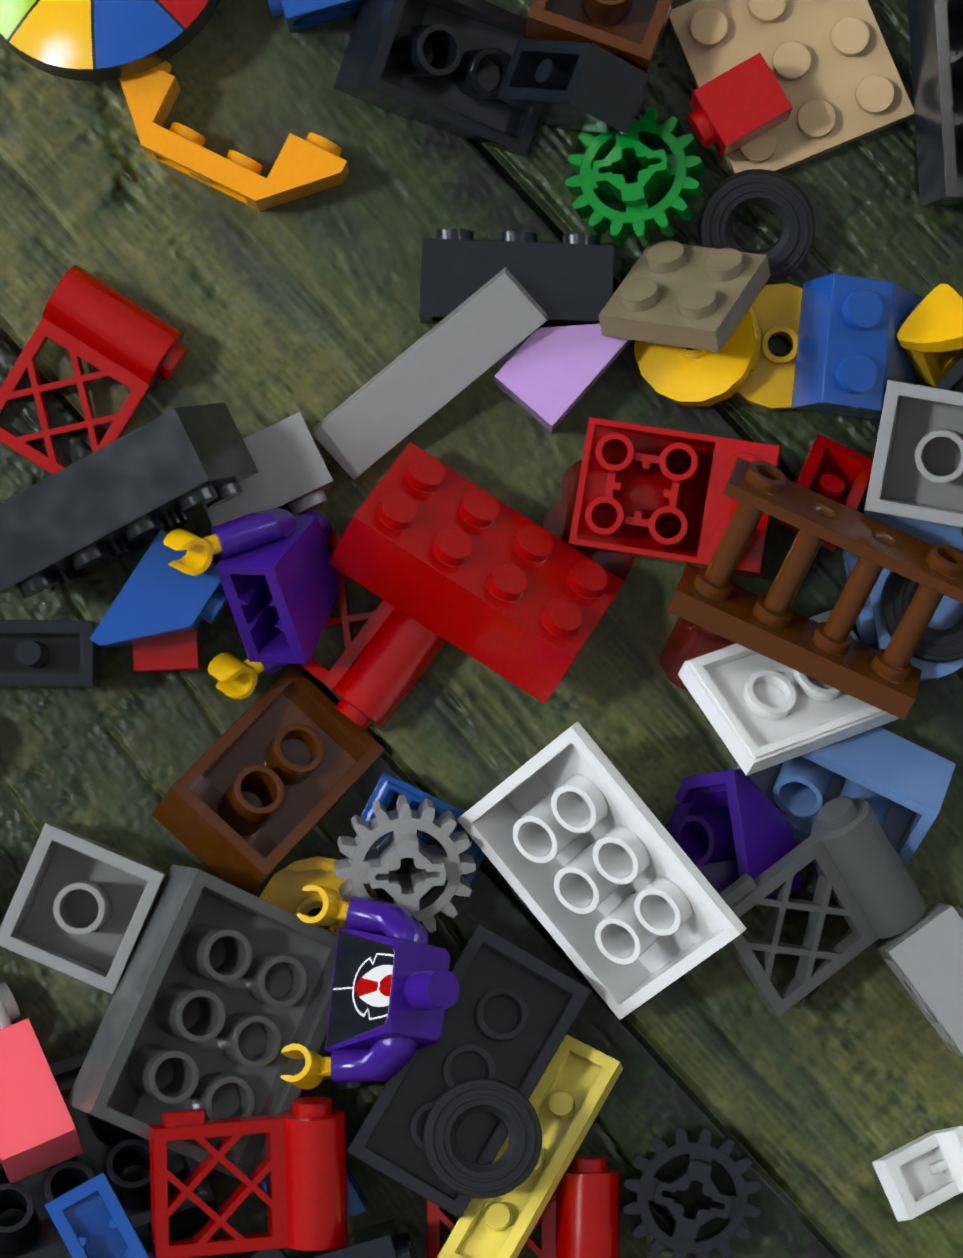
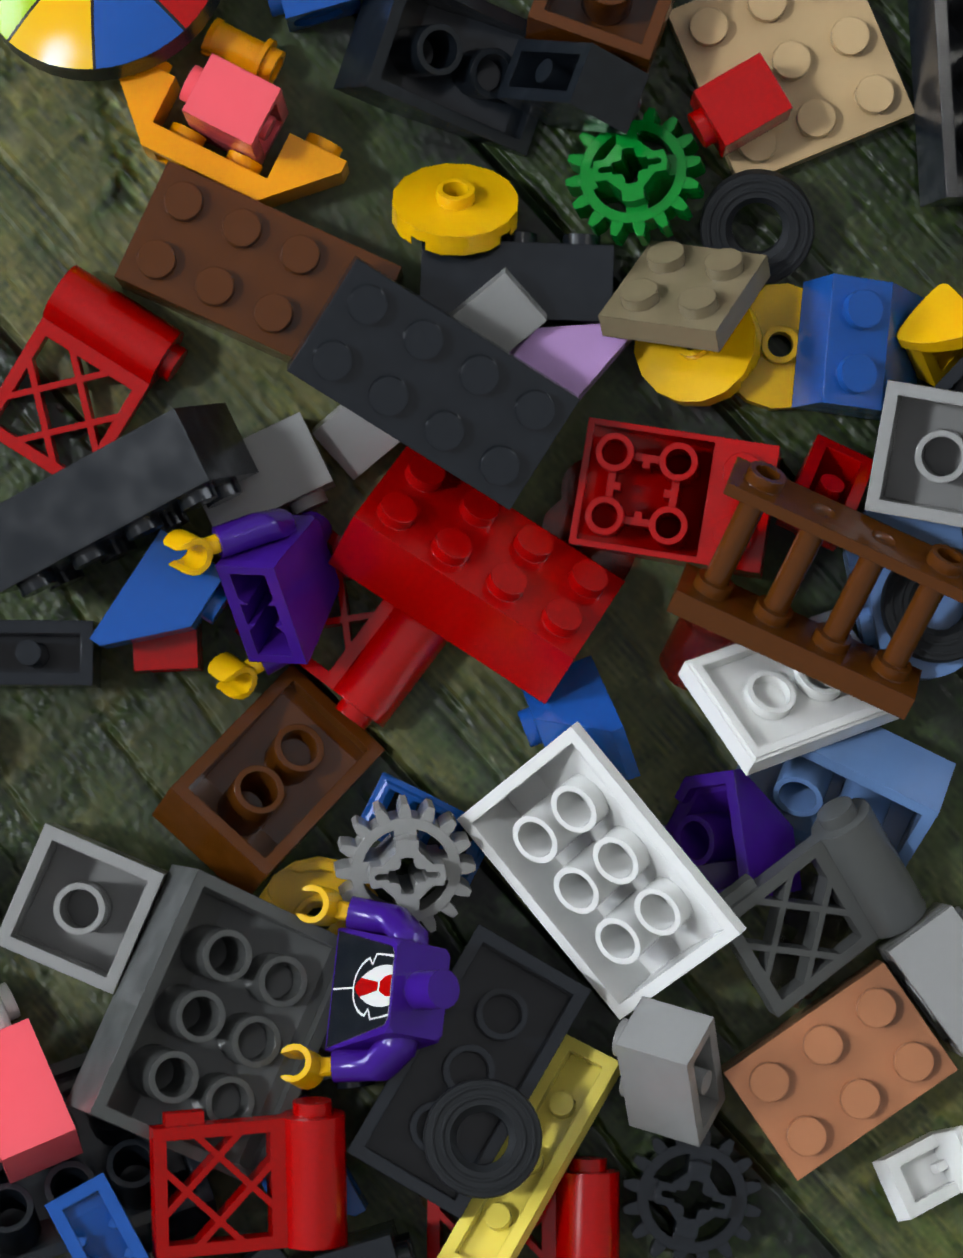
(233, 108): none -> coral brick
(235, 262): none -> reddish brown brick
(243, 50): none -> light orange pin
(432, 382): none -> black brick
(455, 208): none -> yellow plate
(583, 699): none -> blue slope
(669, 1070): none -> light grey brick
(838, 1068): none -> nougat brick

